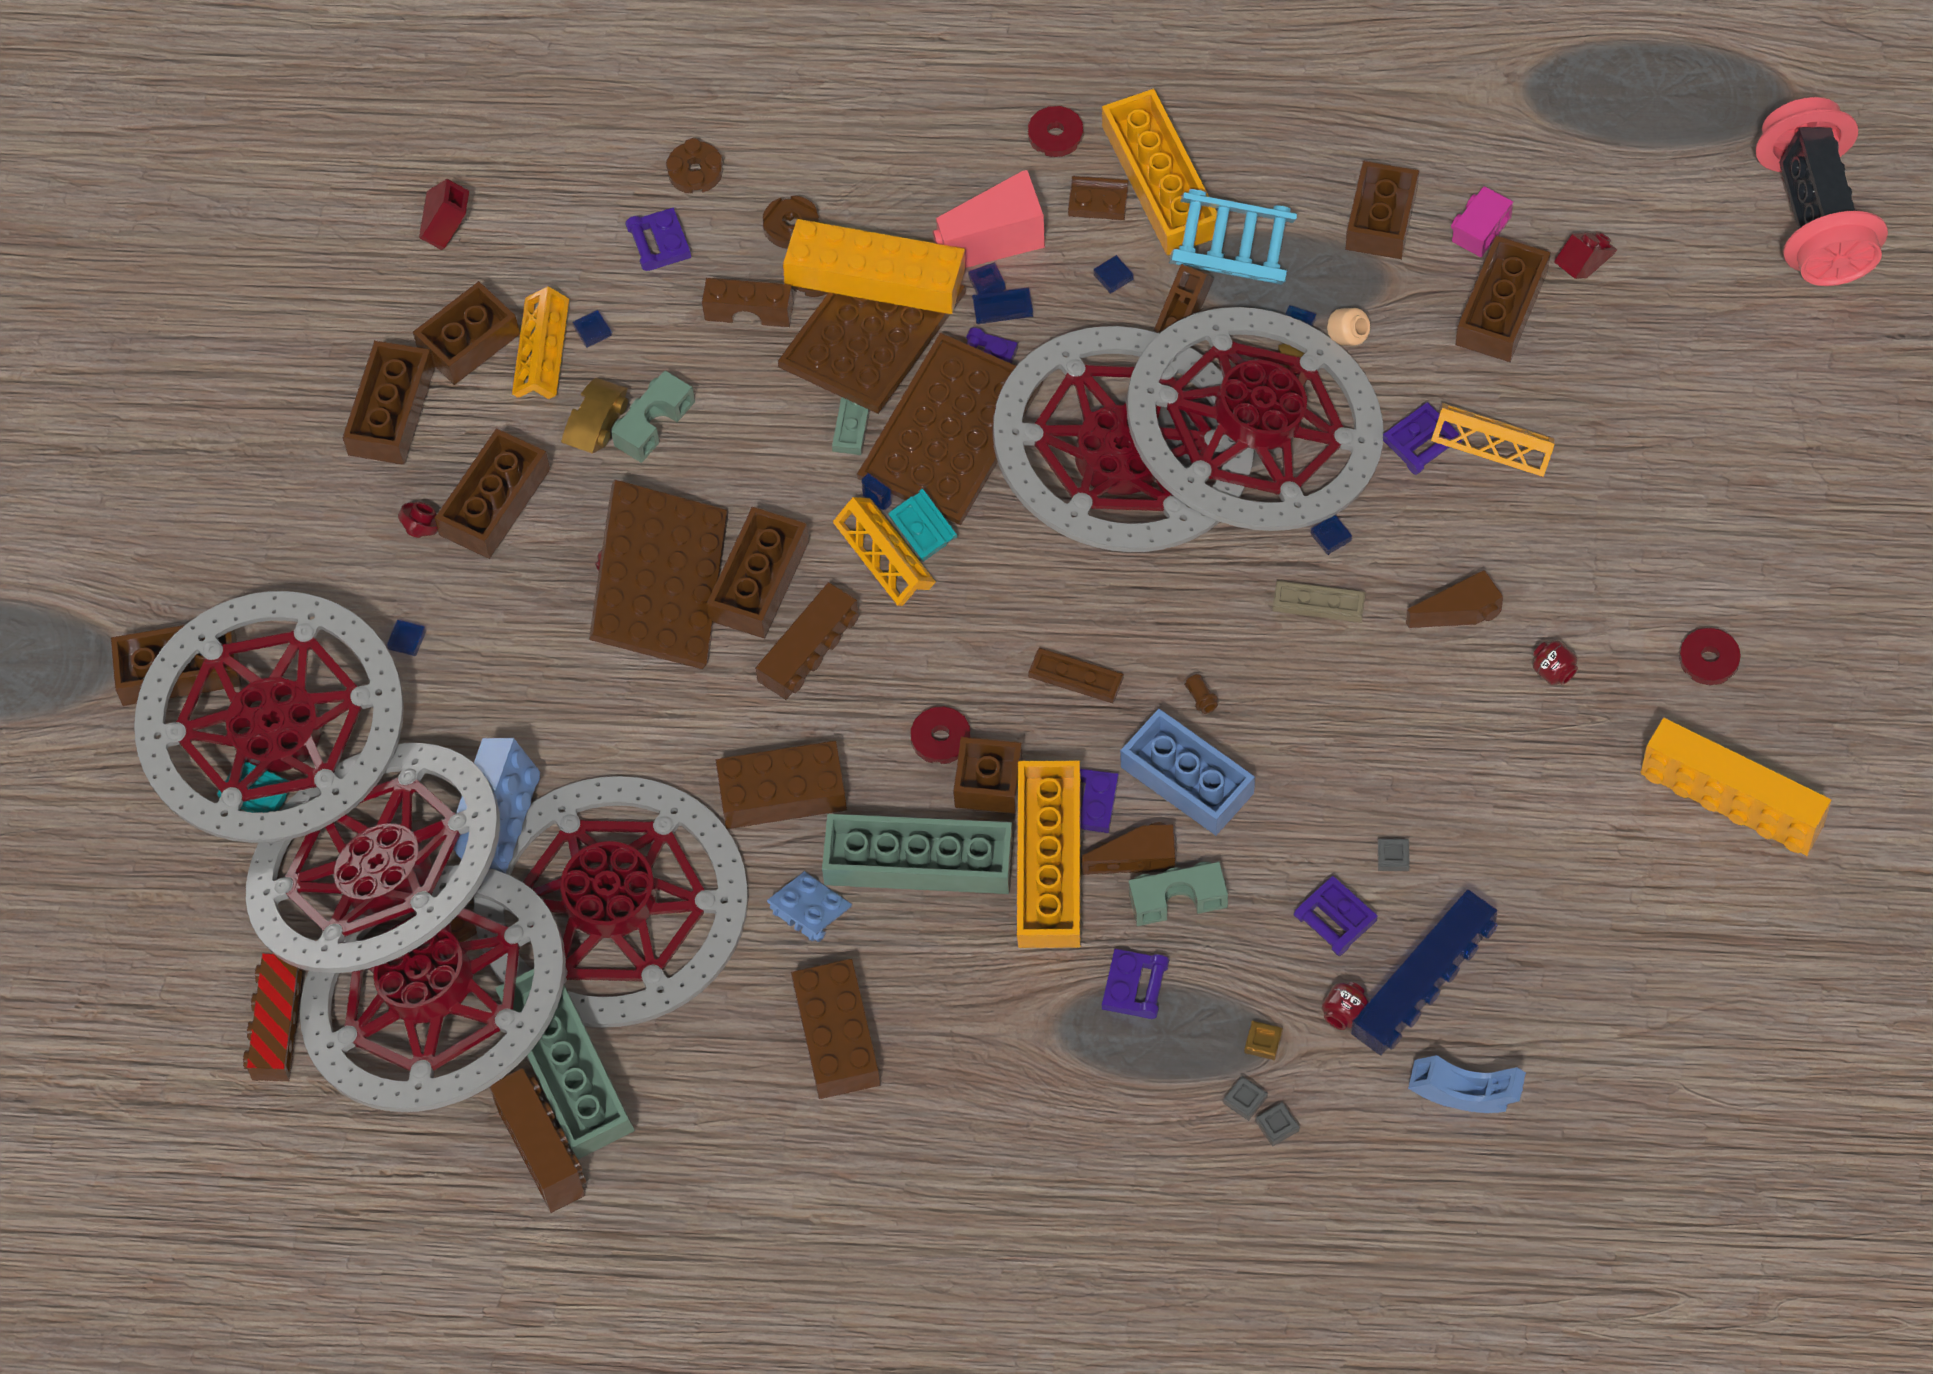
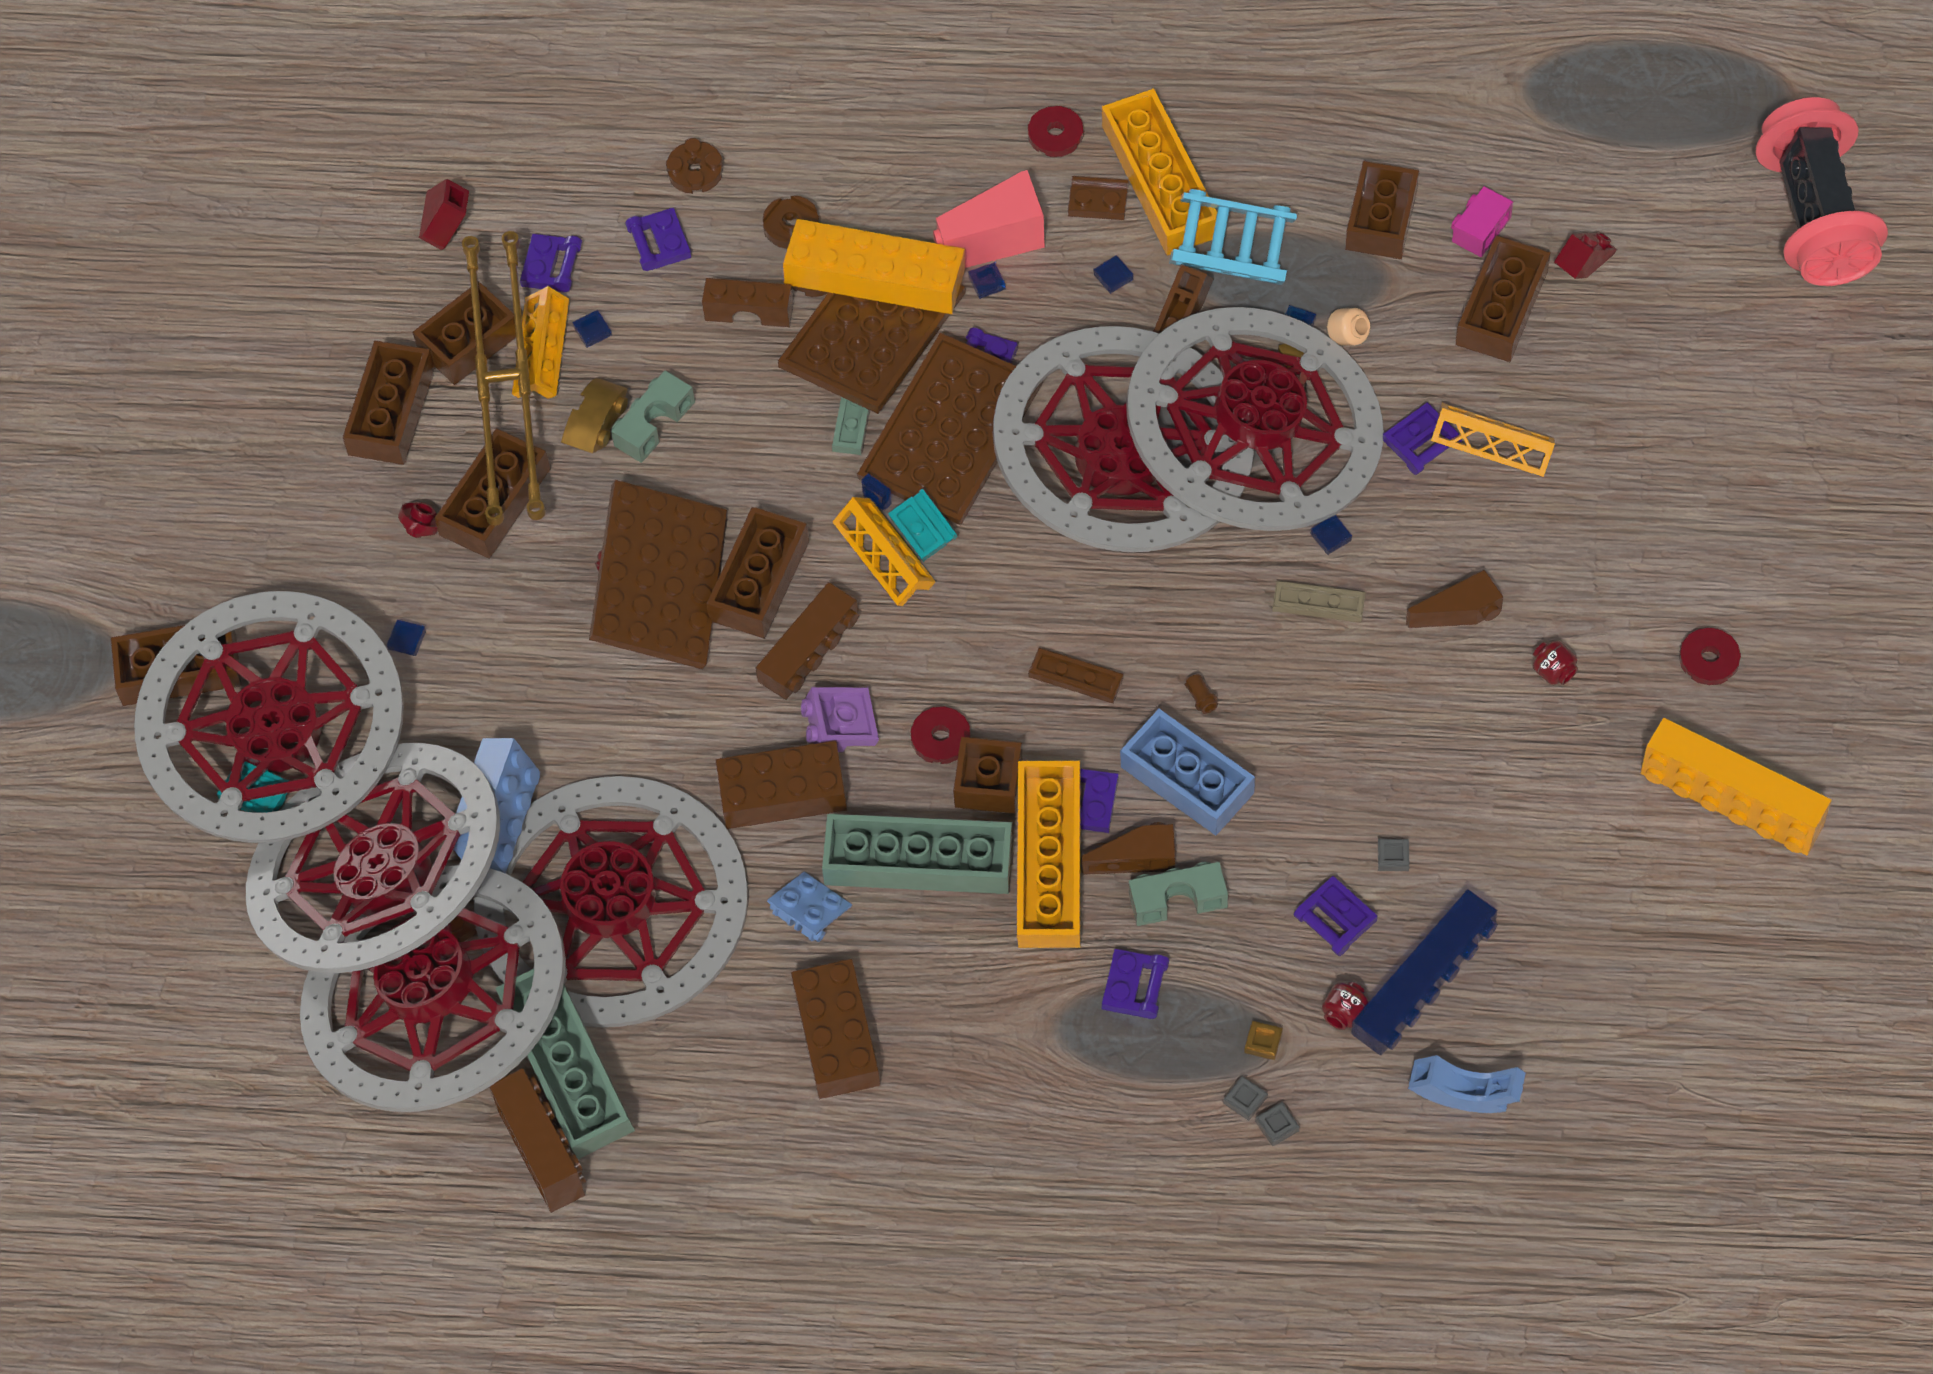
(274, 1020): reddish brown brick -> none
(520, 373): none -> pearl gold bar
(542, 260): none -> dark purple plate
(840, 716): none -> medium lavender plate
(1002, 305): clear blue tile -> none

